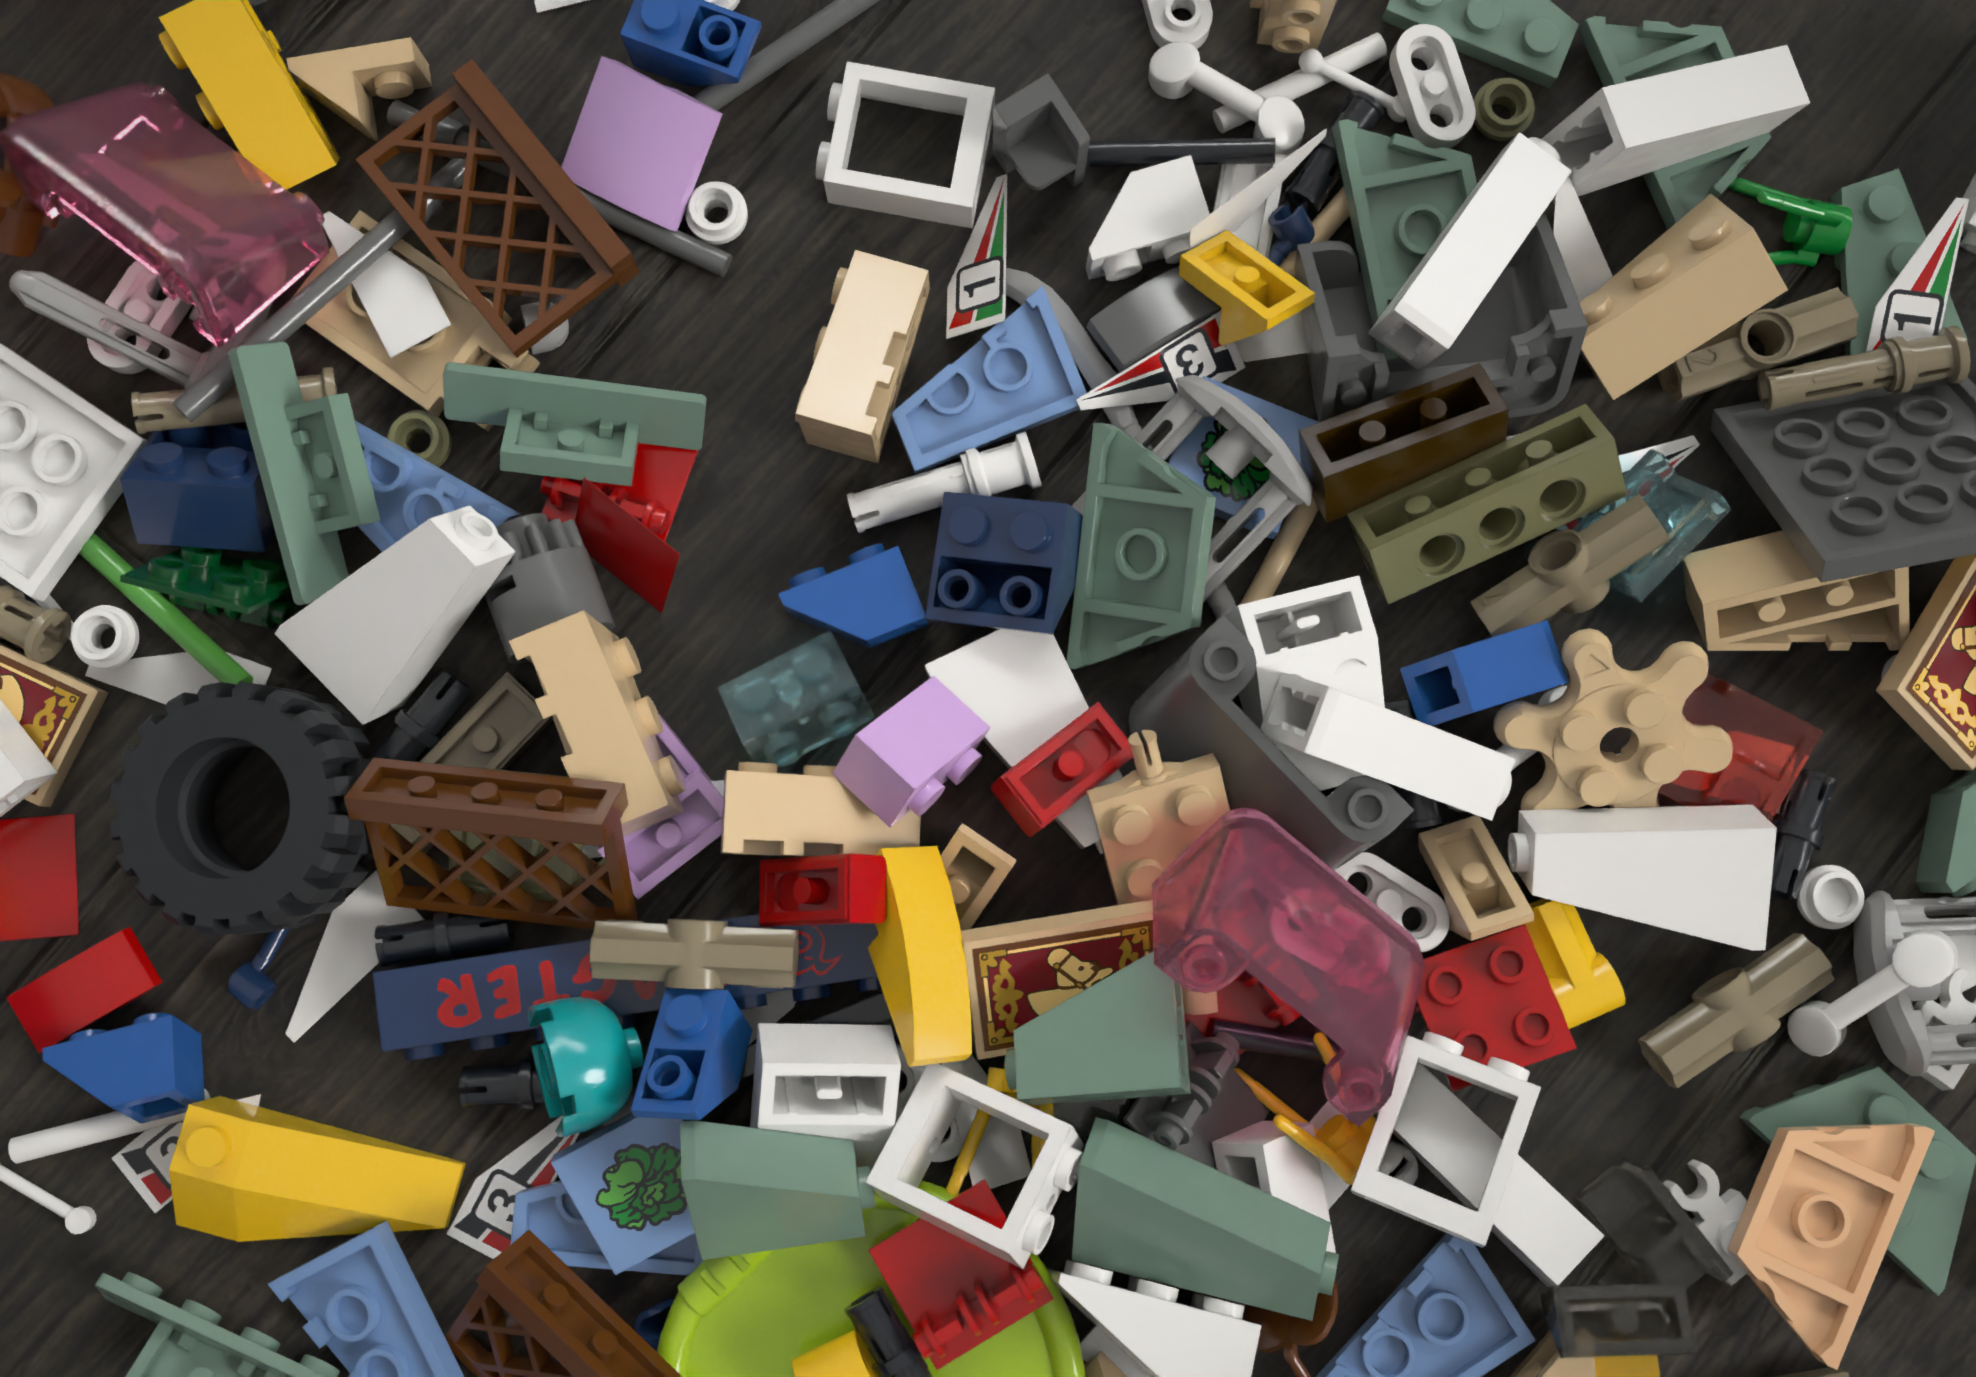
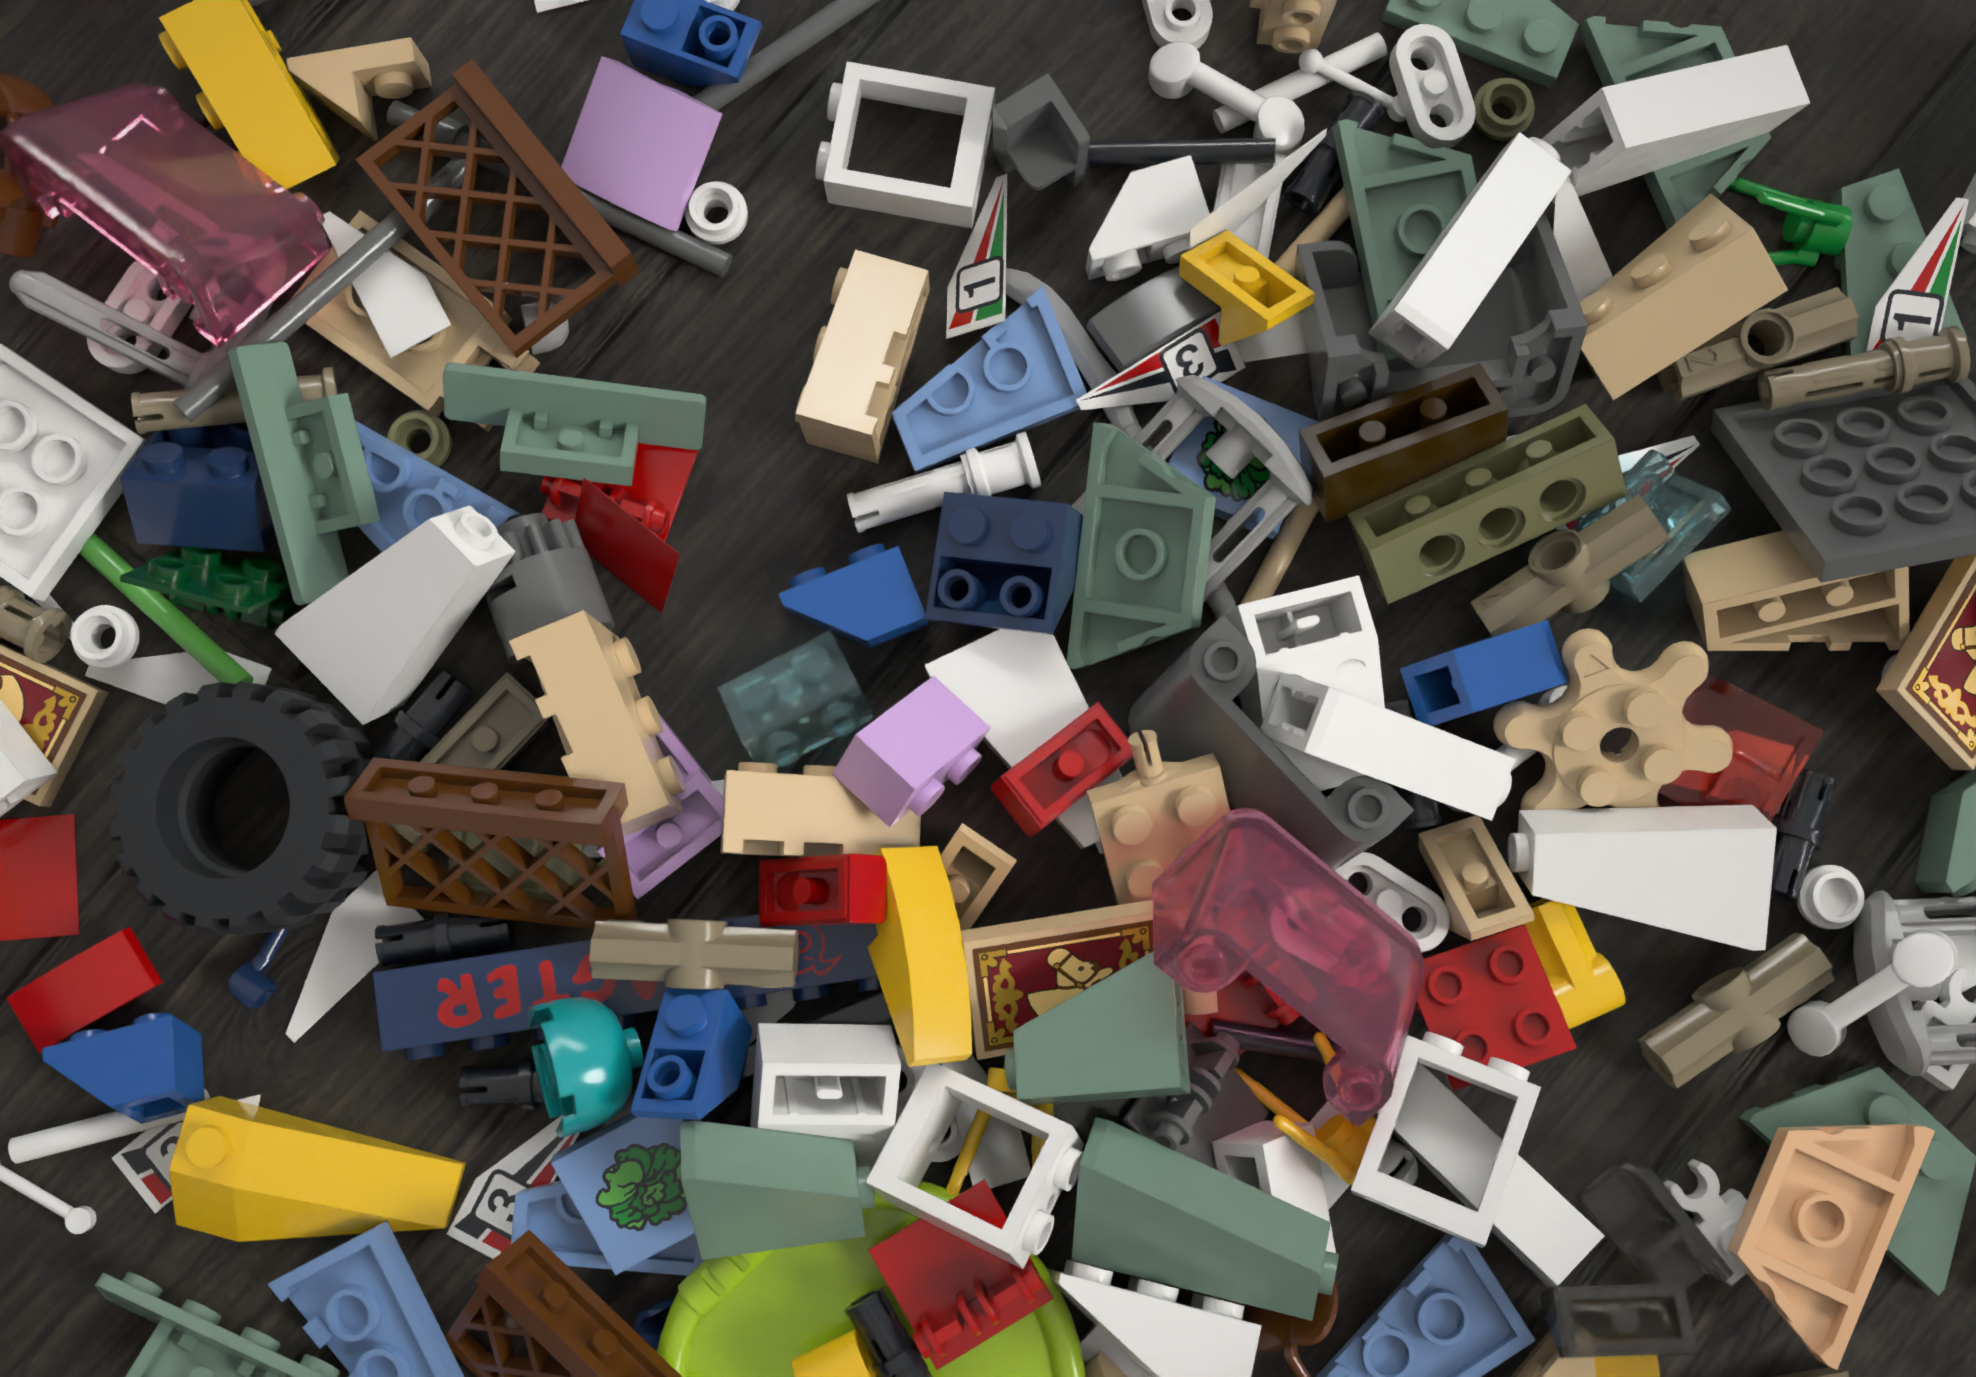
(1290, 231): dark blue hand -> none

